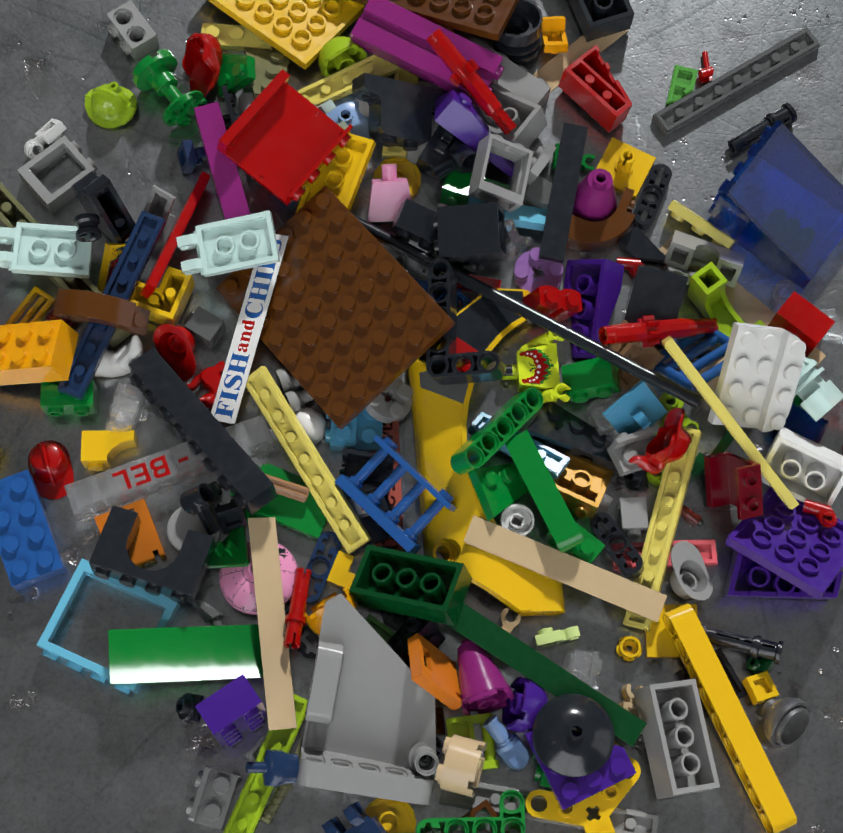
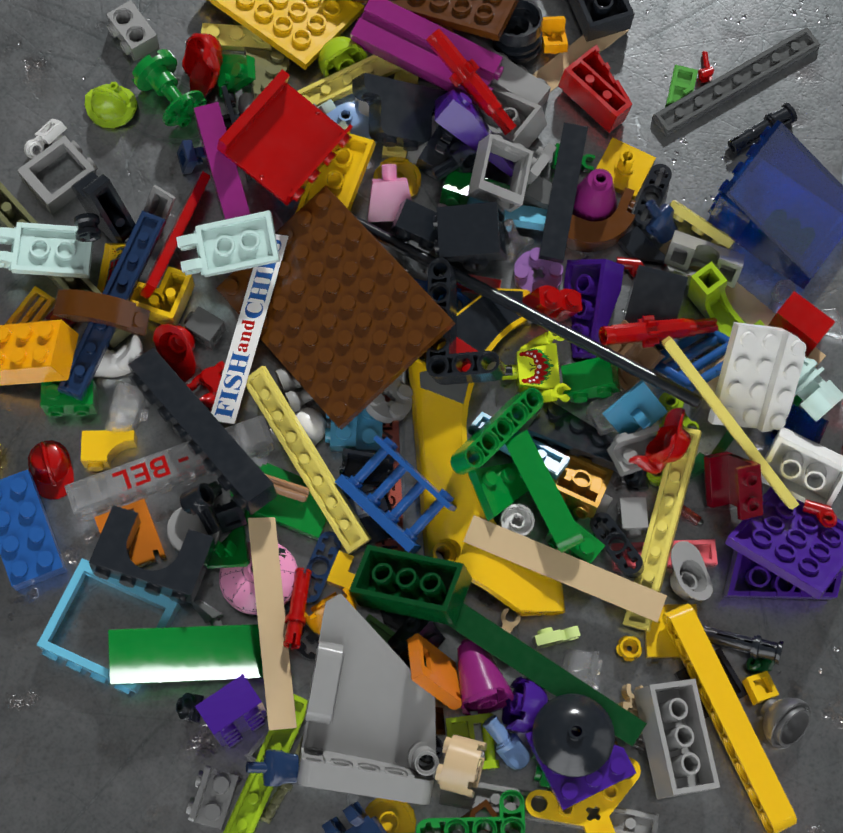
(662, 221): none -> dark blue piece

